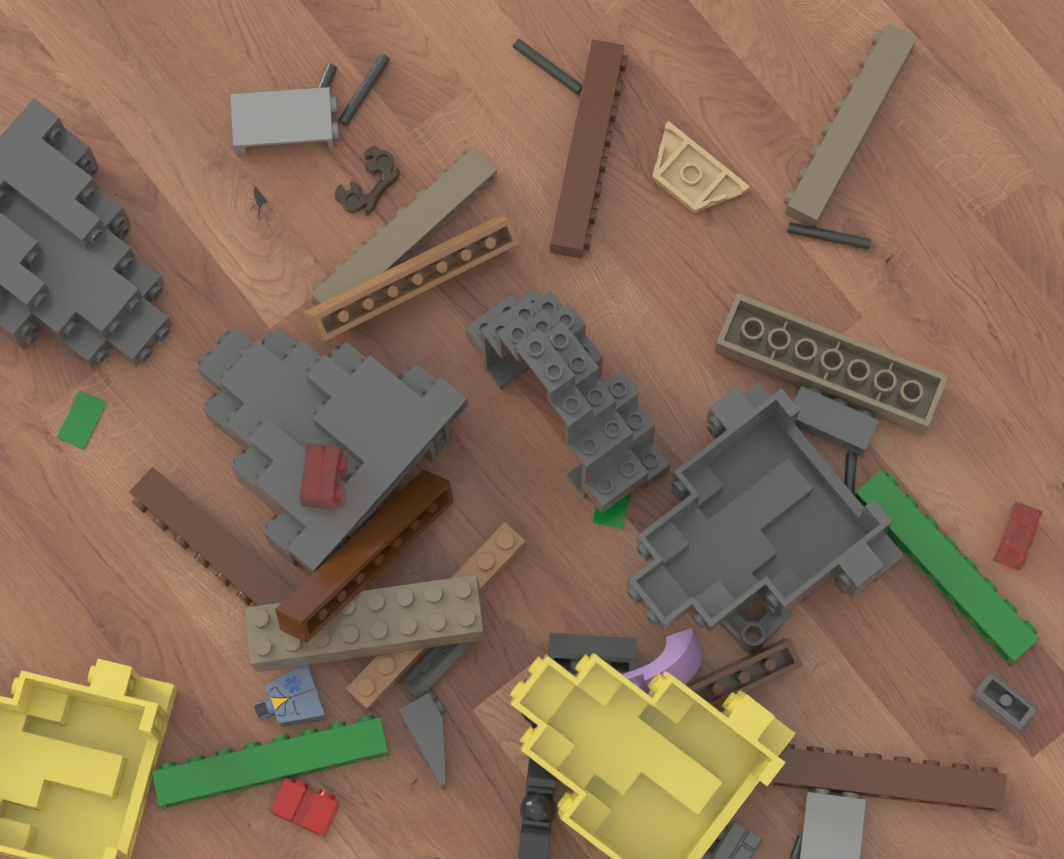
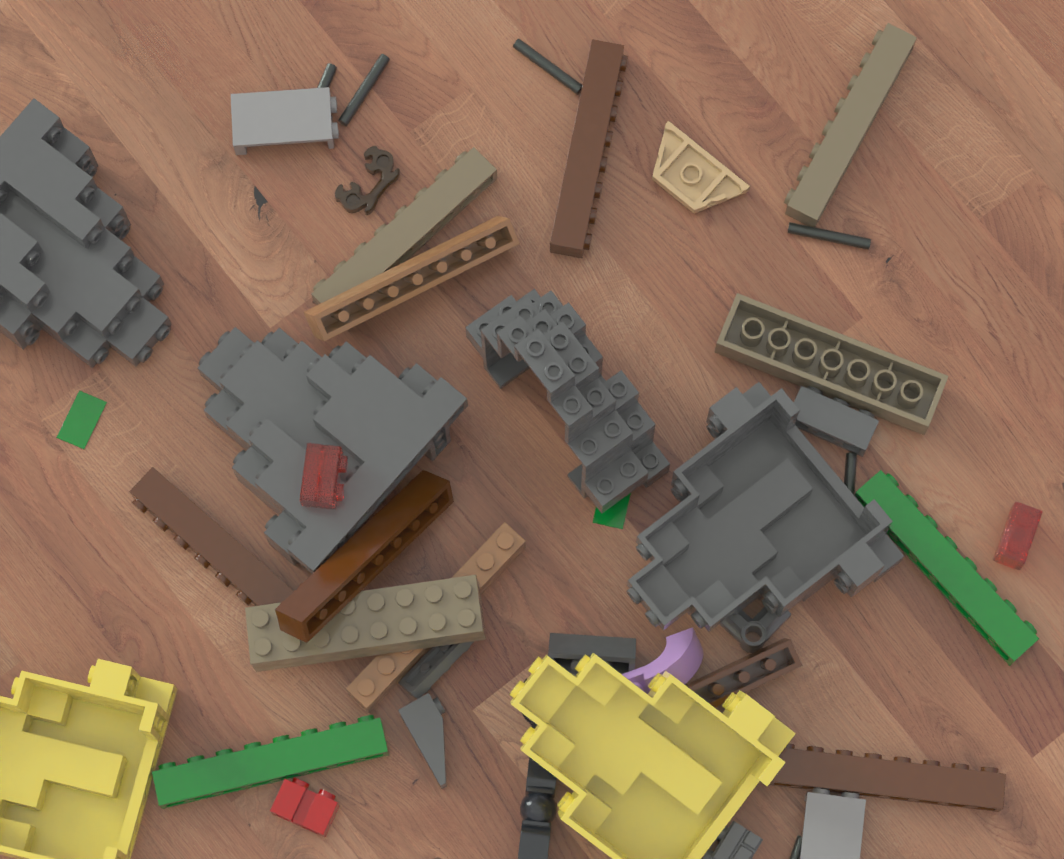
(292, 699): sand blue torso -> none
(1003, 702): dark grey brick -> none

